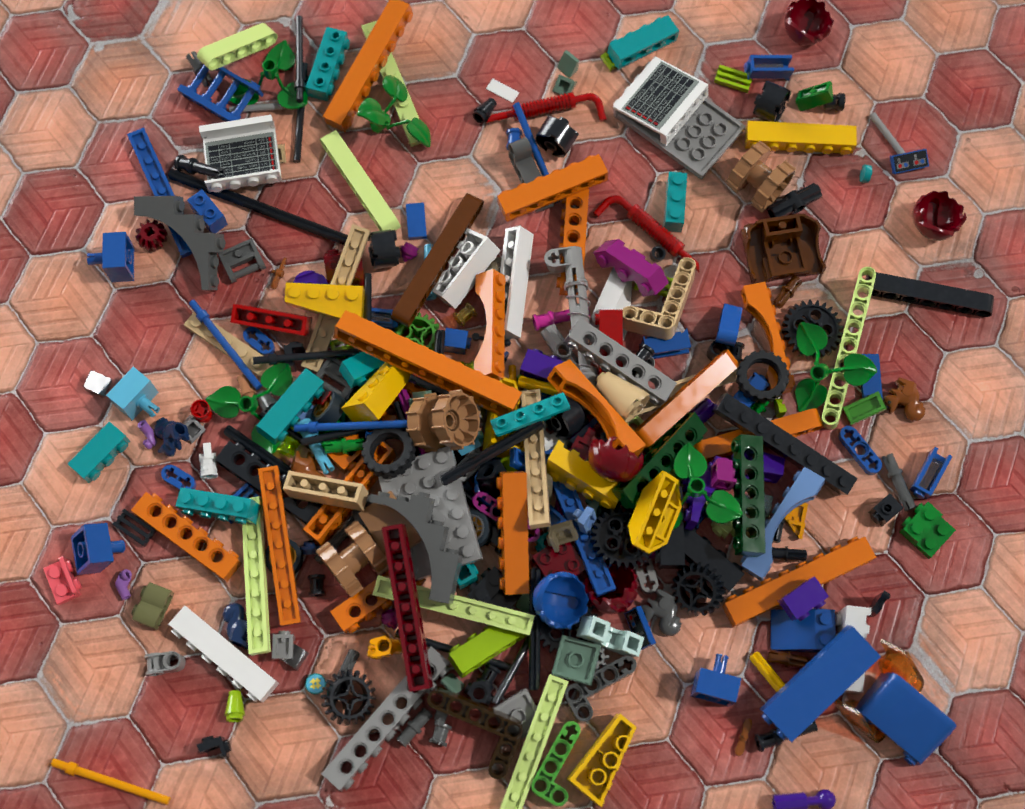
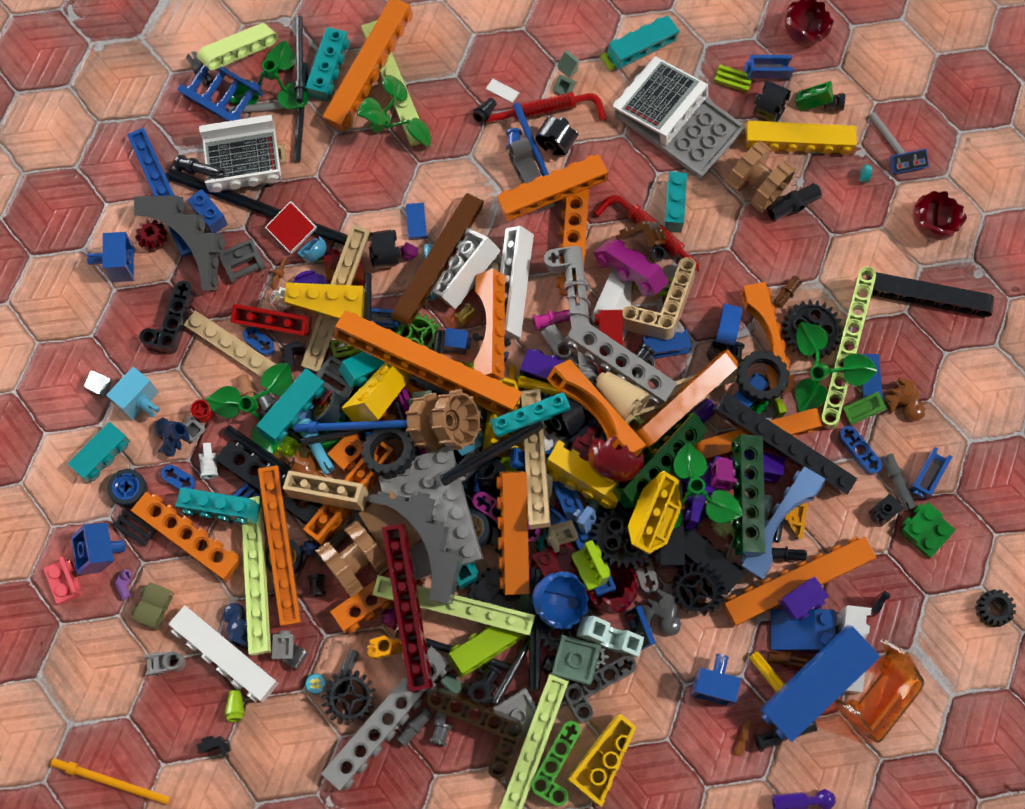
(118, 483): none -> wheel
(149, 433): medium lavender arm -> none
(171, 317): none -> black beam
(204, 318): blue bar -> none
(273, 359): black bar -> none
(278, 299): none -> white gear
(291, 227): none -> red tile
(313, 250): none -> dark azure hair
(343, 446): green pin -> none
(359, 182): yellowish green beam -> none
(547, 664): none -> black plate
(590, 566): none -> lime bracket
(654, 234): none -> reddish brown bracket
(782, 247): reddish brown piece -> none
(905, 717): blue windscreen -> none
(987, 616): none -> black tyre

